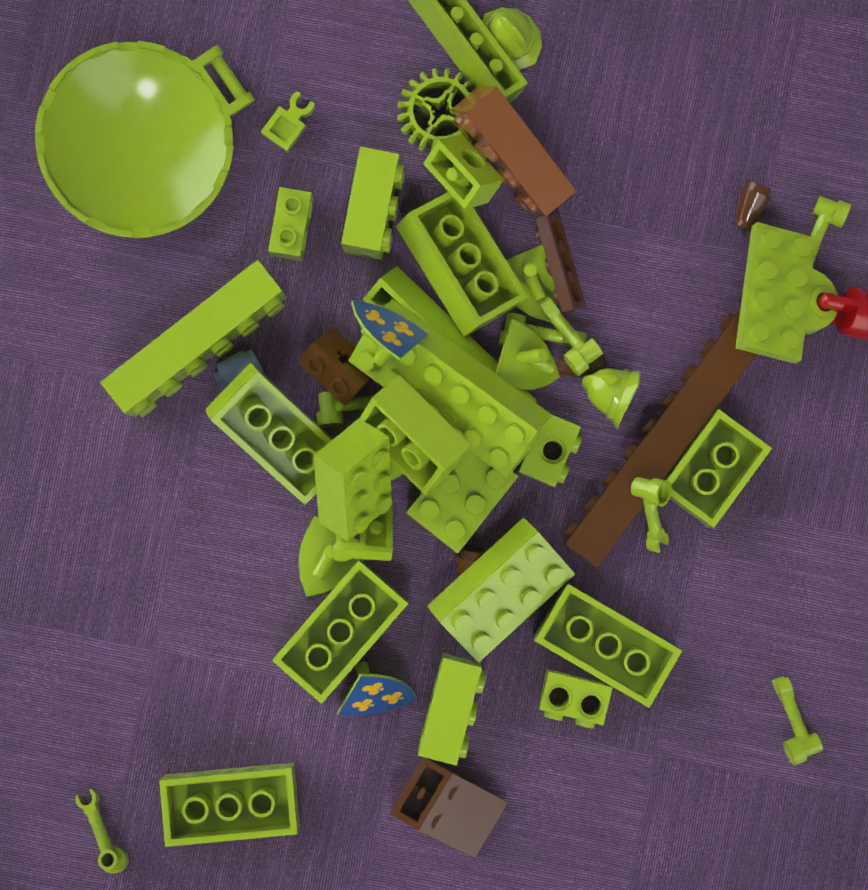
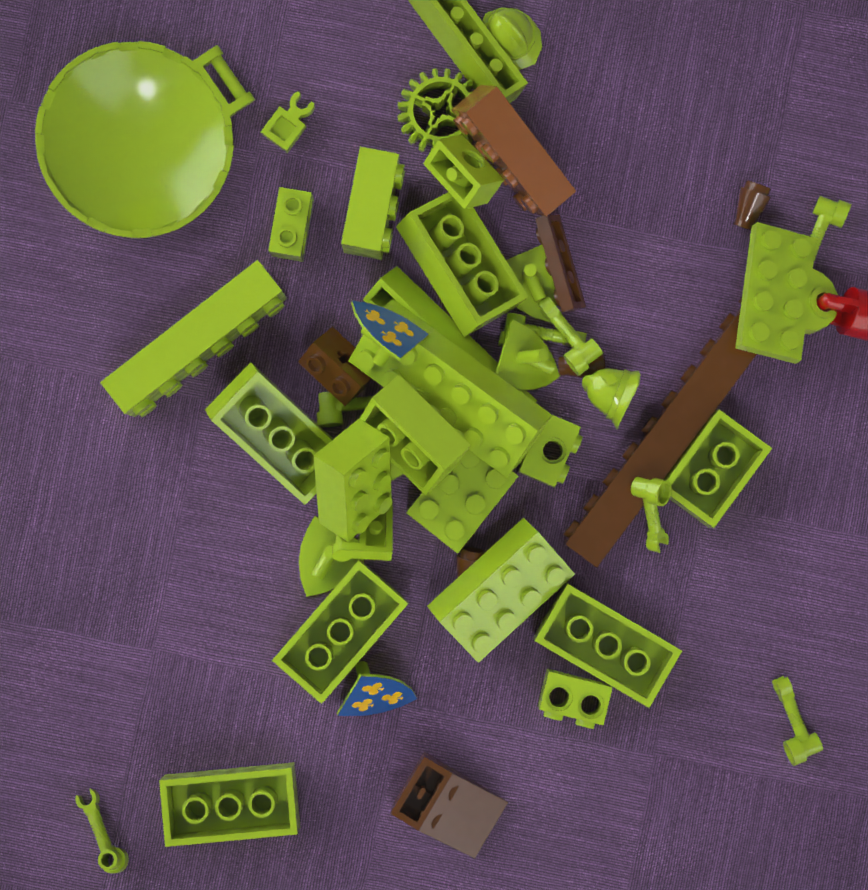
(233, 366): medium blue brick -> none
(451, 709): lime brick -> none

